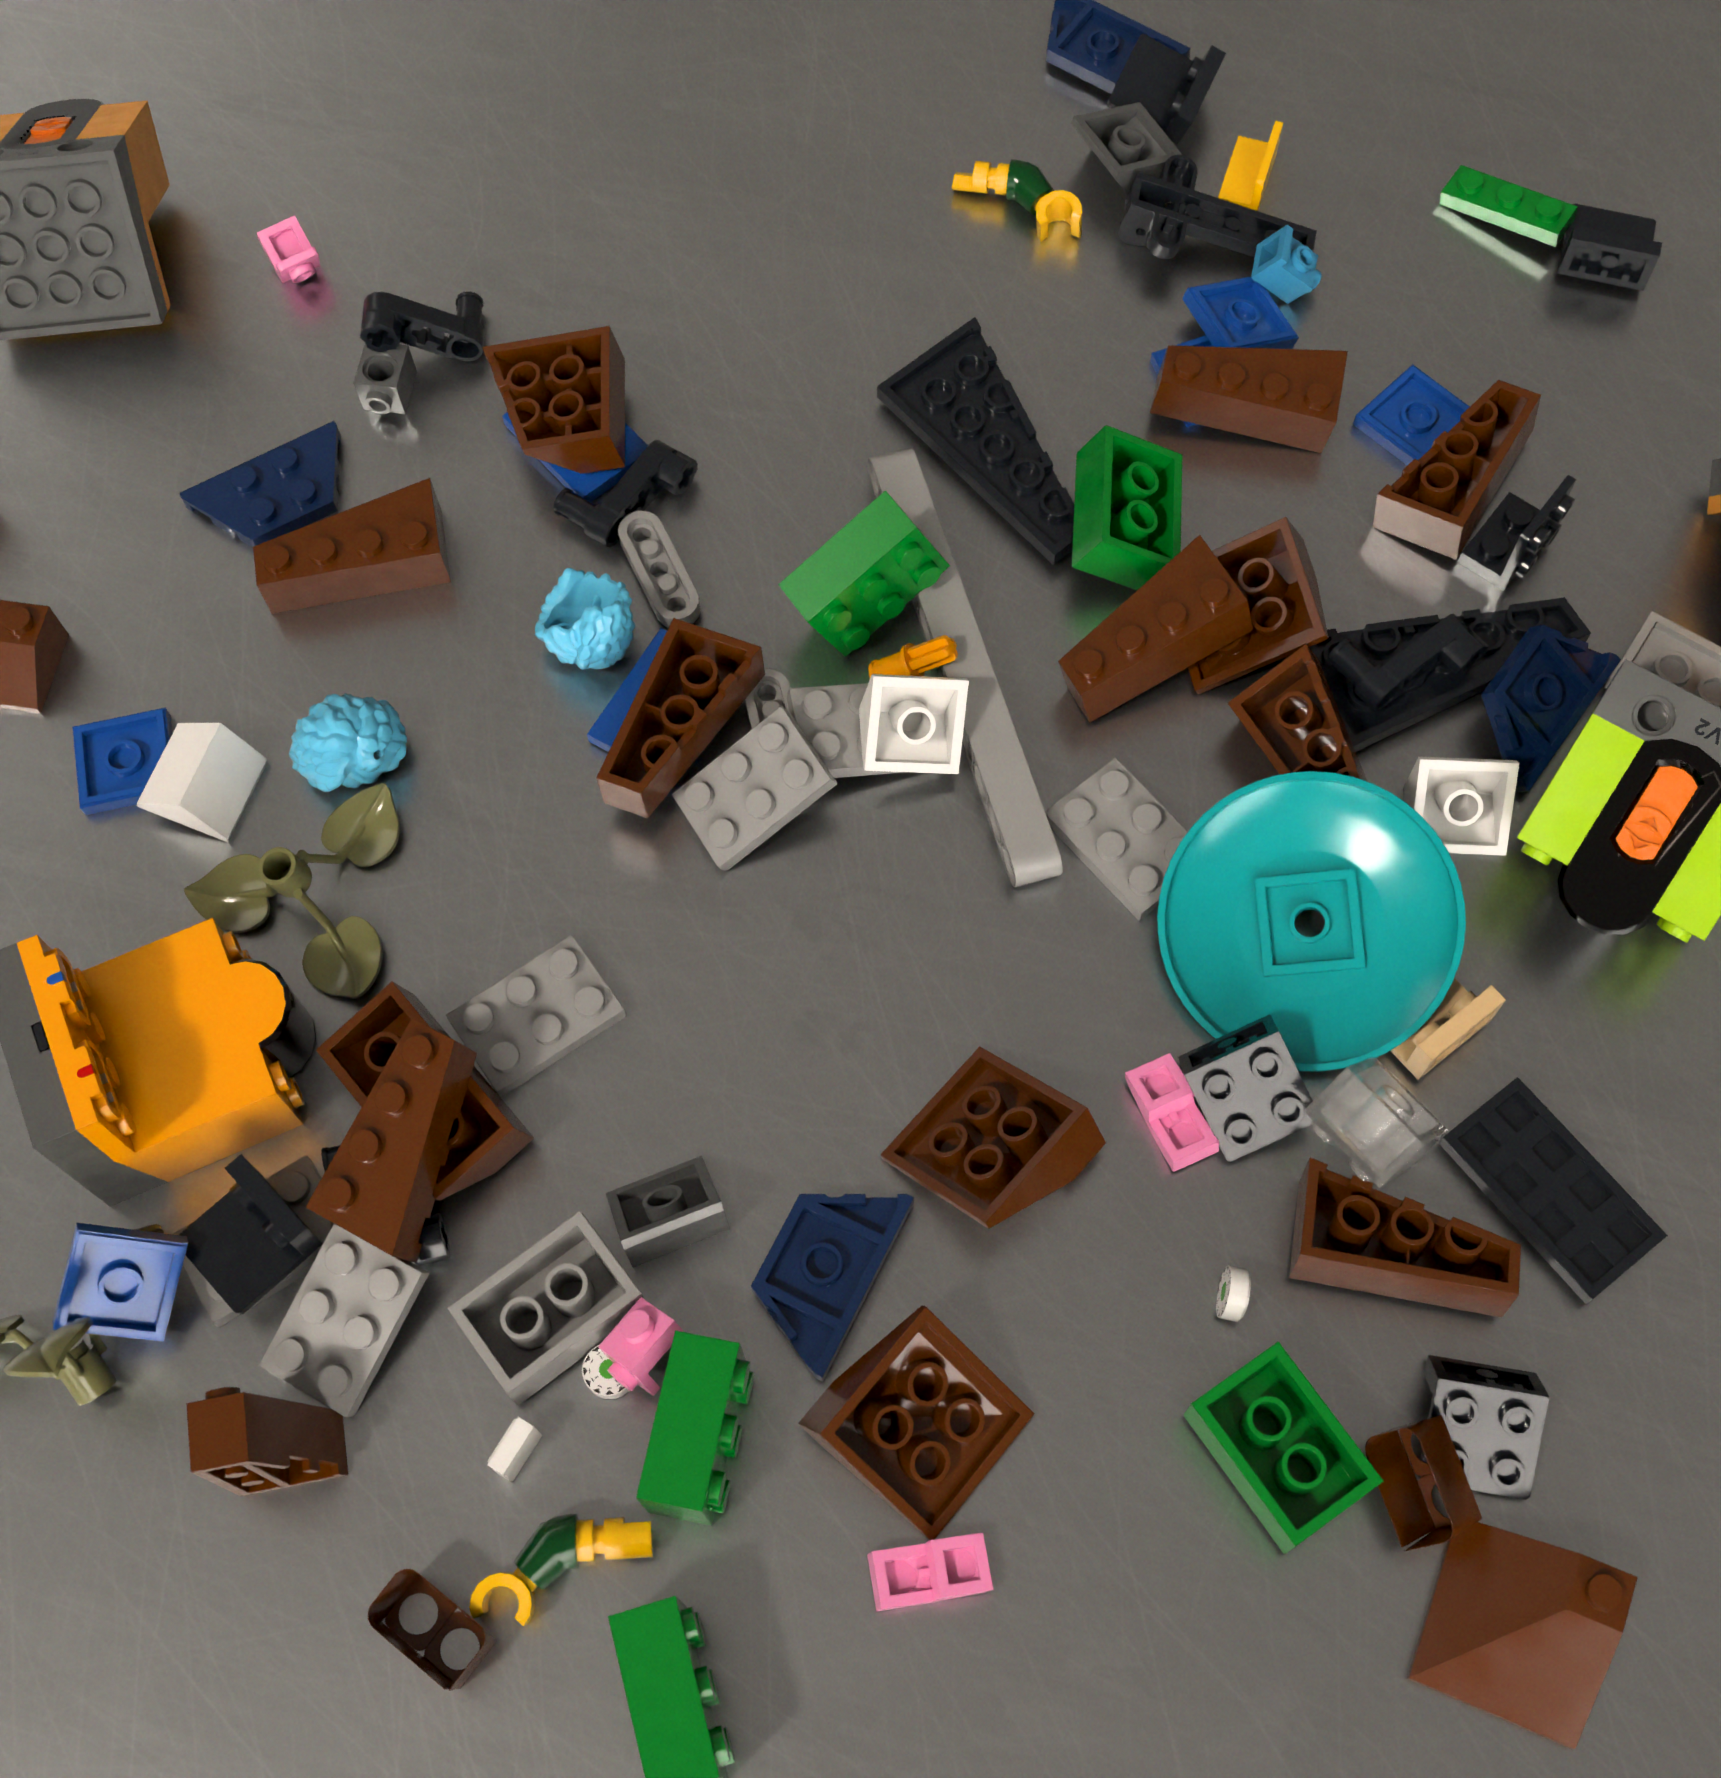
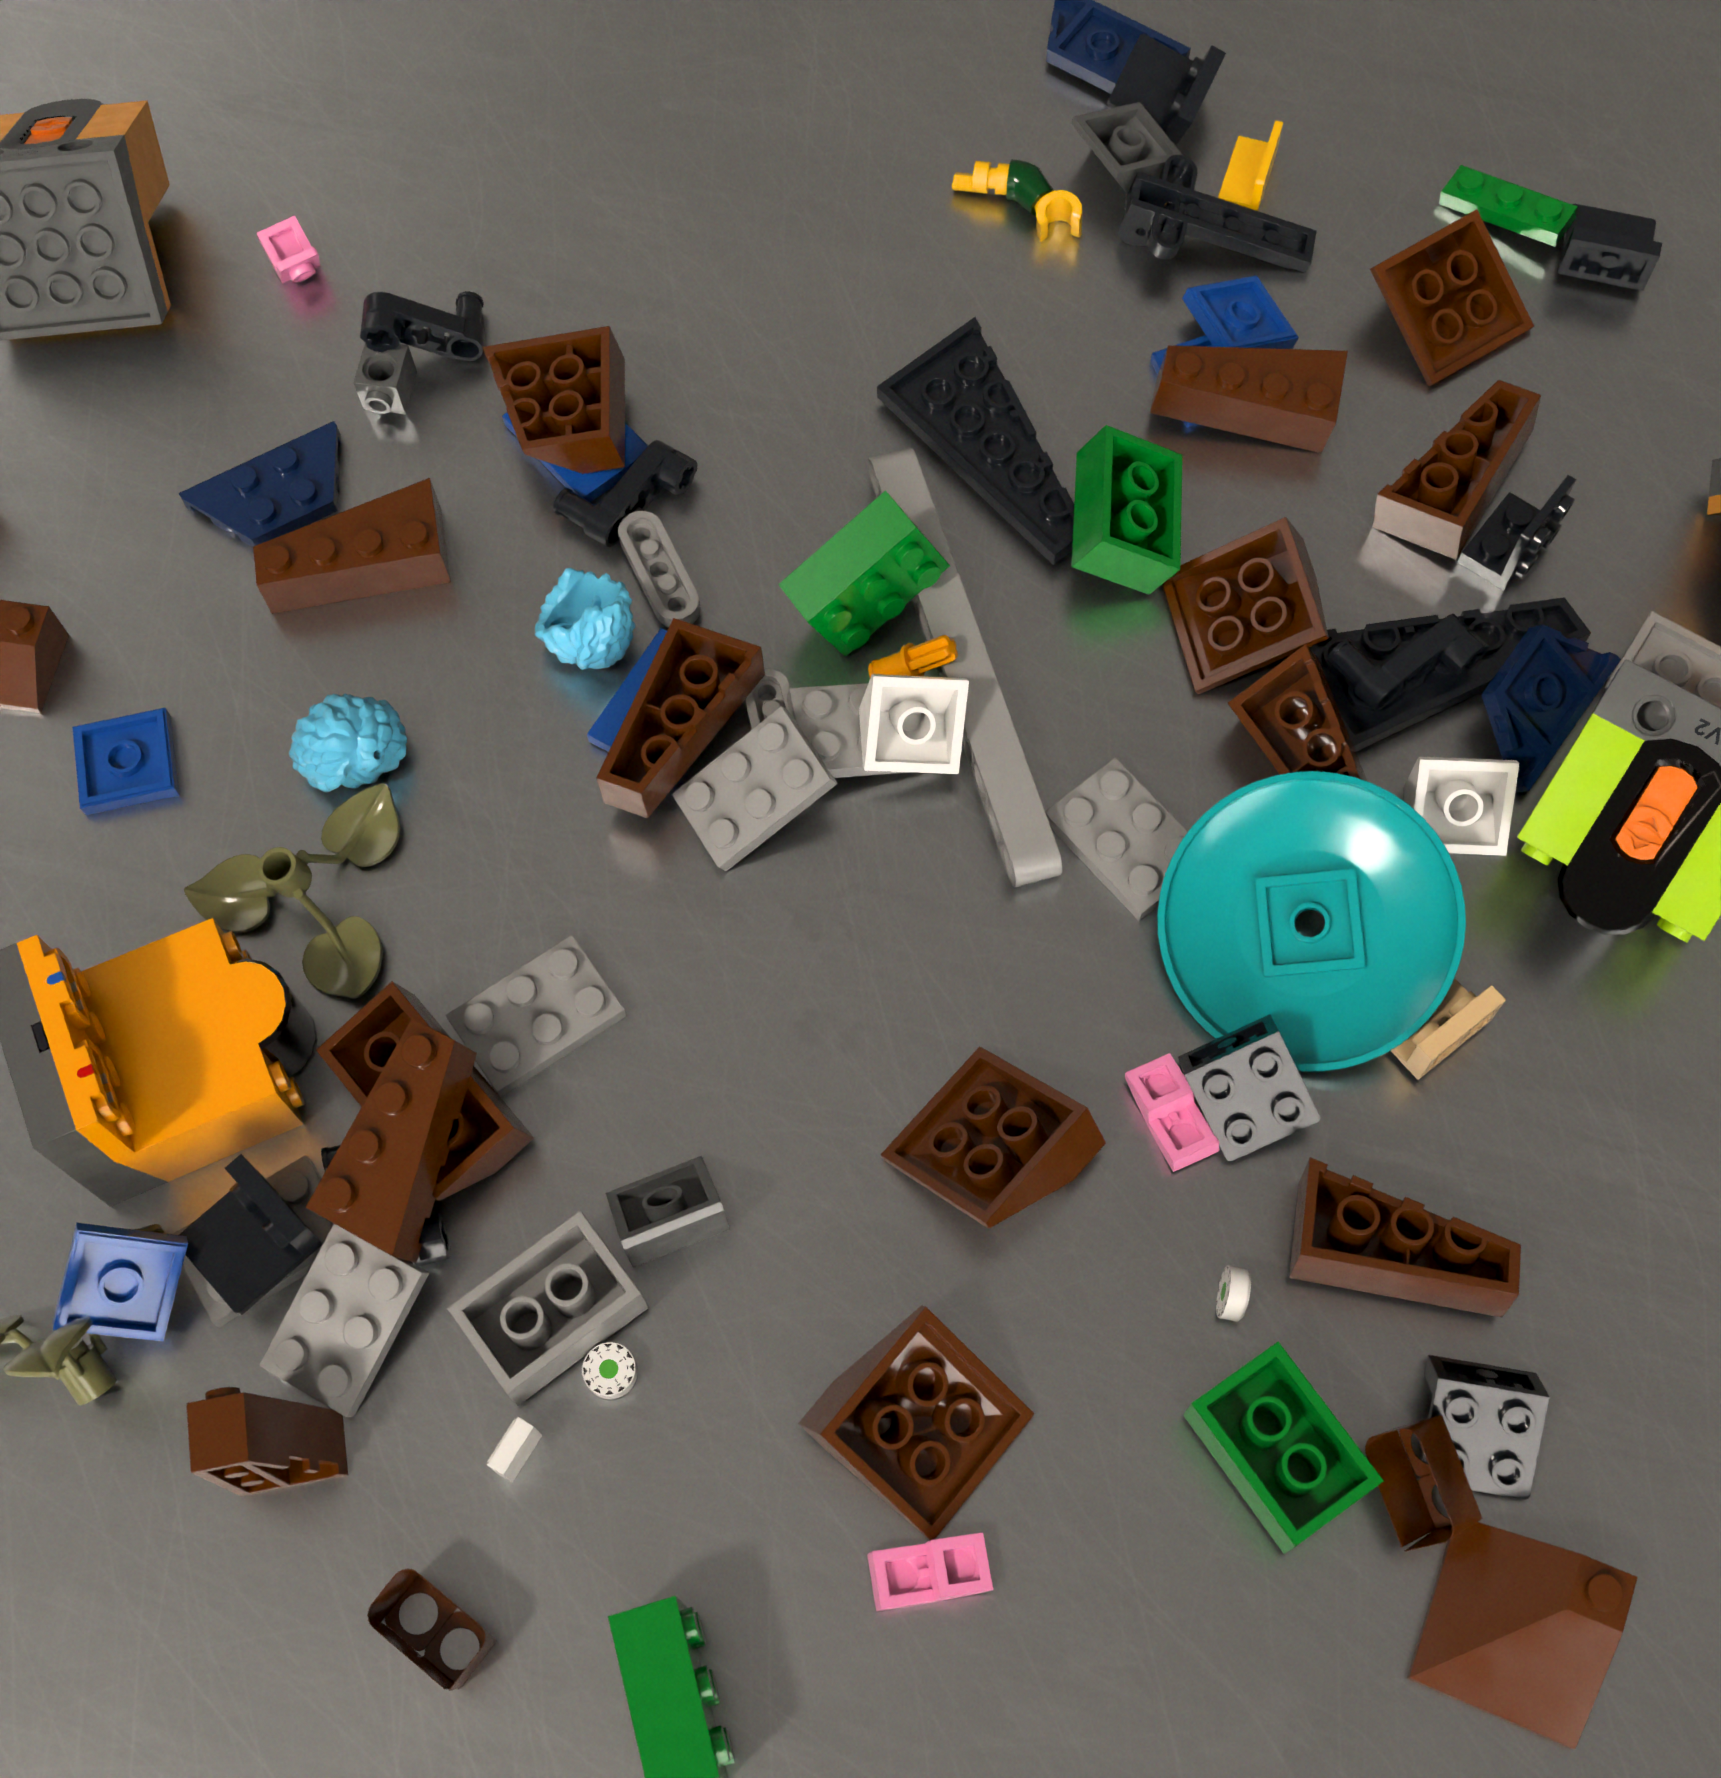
(204, 779): white slope -> none
(560, 1546): yellow piece -> none
(638, 1345): bright pink bracket -> none
(695, 1429): green brick -> none
(826, 1268): dark blue wing -> none
(1157, 632): reddish brown wedge -> none
(1285, 266): dark azure brick -> none
(1374, 1122): clear brick -> none
(1410, 415): blue tile -> none
(1452, 297): none -> reddish brown slope
(1552, 1190): black plate -> none

